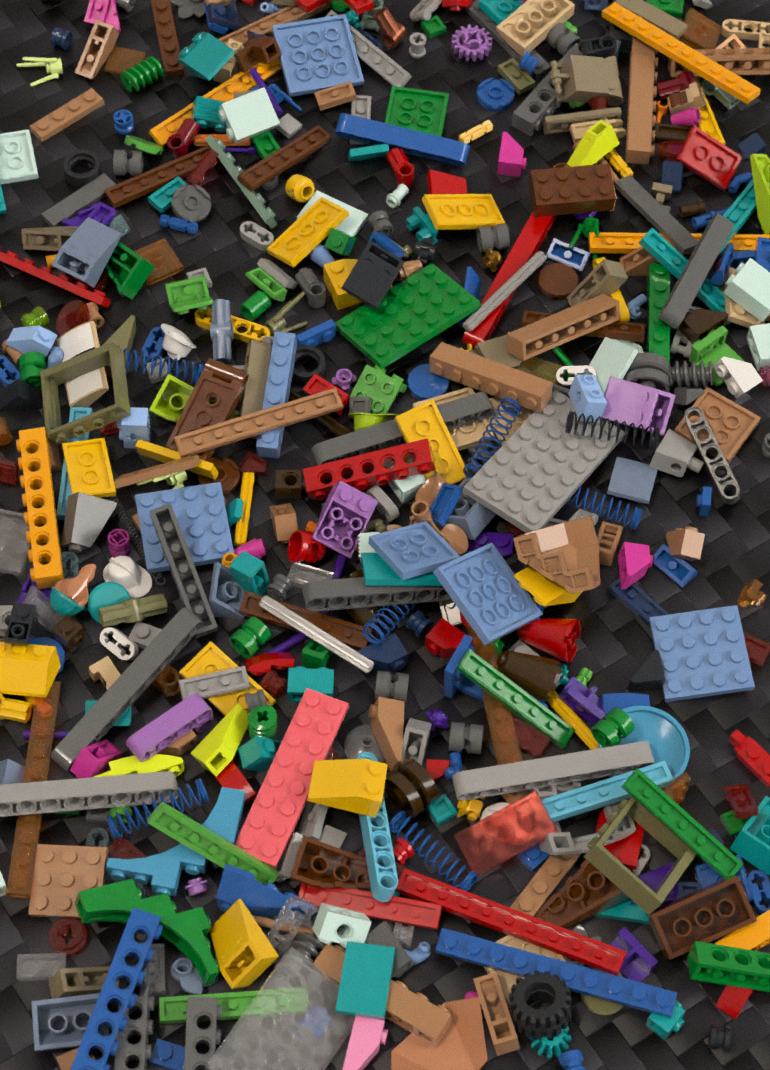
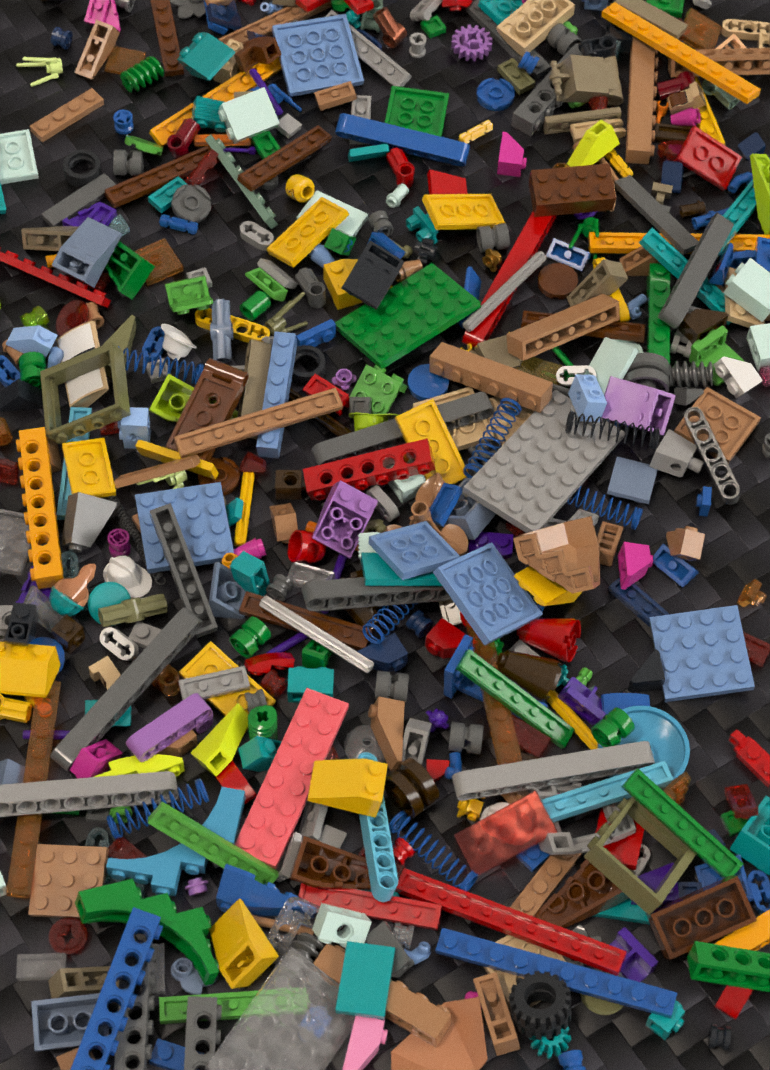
(441, 810): teal tile -> none

